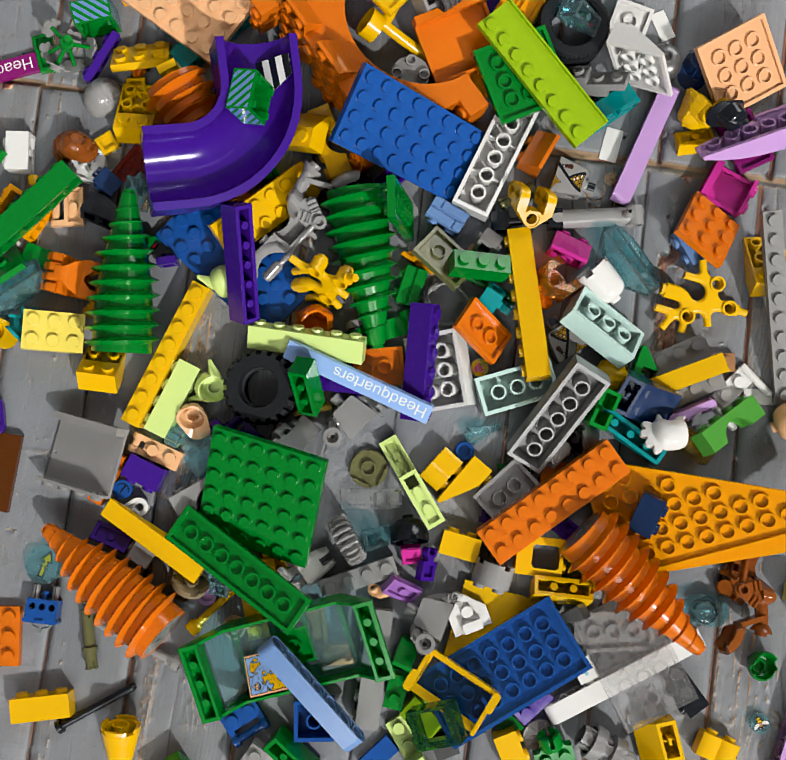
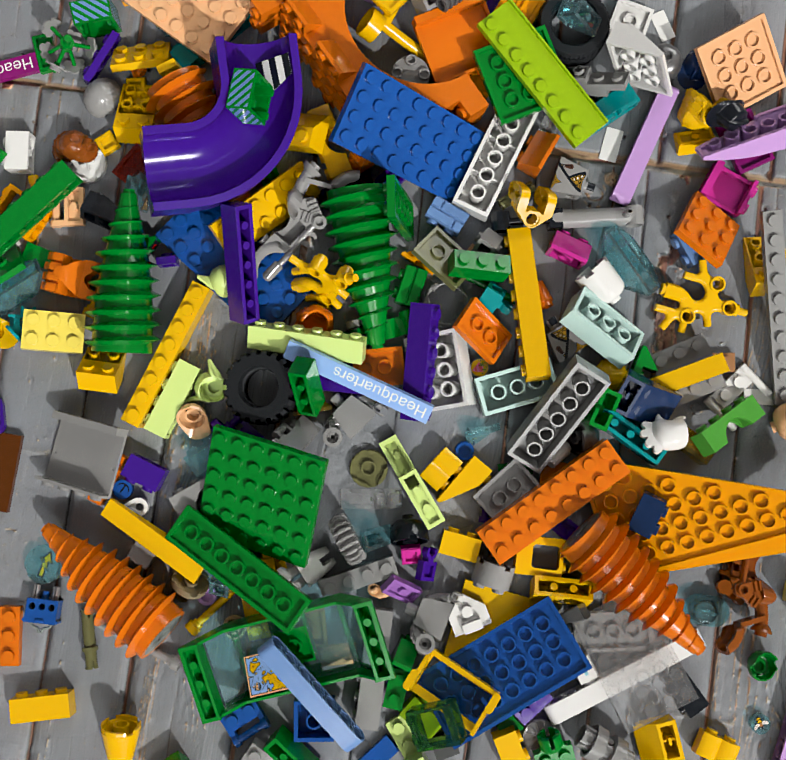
(61, 726): black bar -> none
(106, 181): dark blue brick -> none
(111, 536): dark purple plate -> none
(156, 451): light nougat plate -> none
(175, 437): clear light blue piece -> none
(552, 283): clear orange piece -> none
(704, 406): lavender hinge -> none

